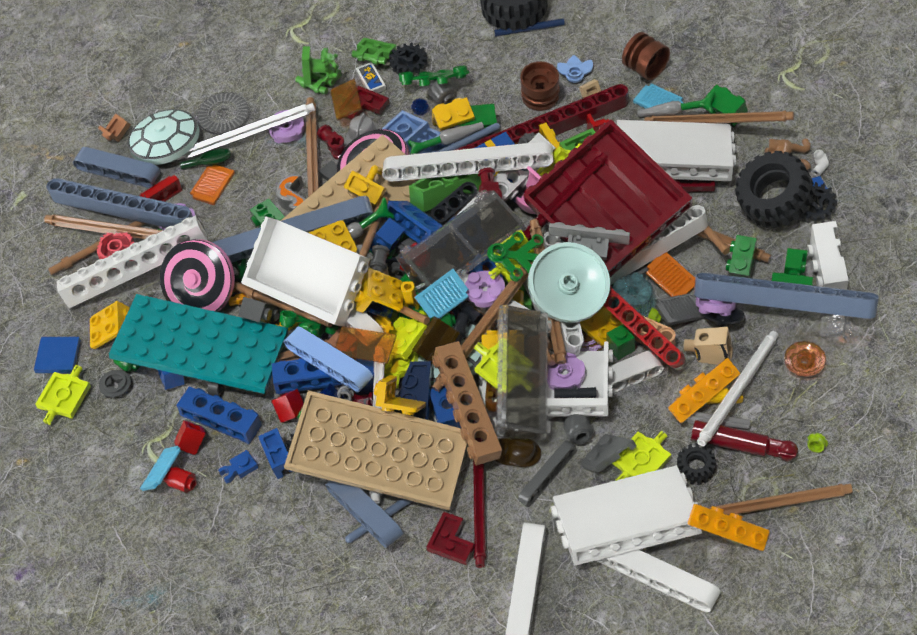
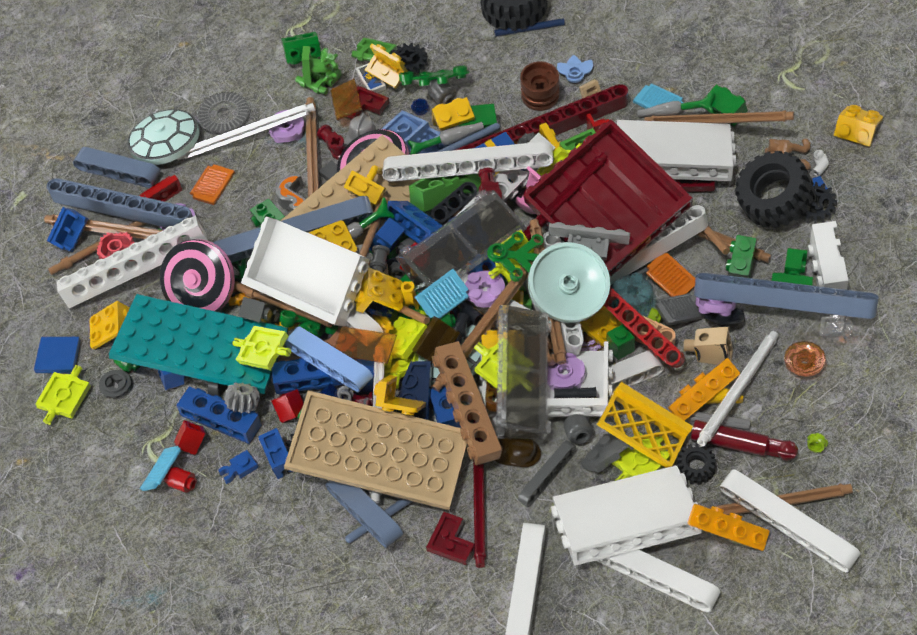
(67, 229): none -> blue hinge
(115, 129): nougat bracket -> none
(208, 158): dark green piece -> none
(242, 397): none -> light grey gear
(262, 347): none -> neon yellow plate
(294, 45): none -> green brick
(385, 66): none -> yellow bracket
(645, 56): copper wheel -> none
(651, 414): none -> yellow fence
(790, 520): none -> white beam
(857, 124): none -> yellow bracket

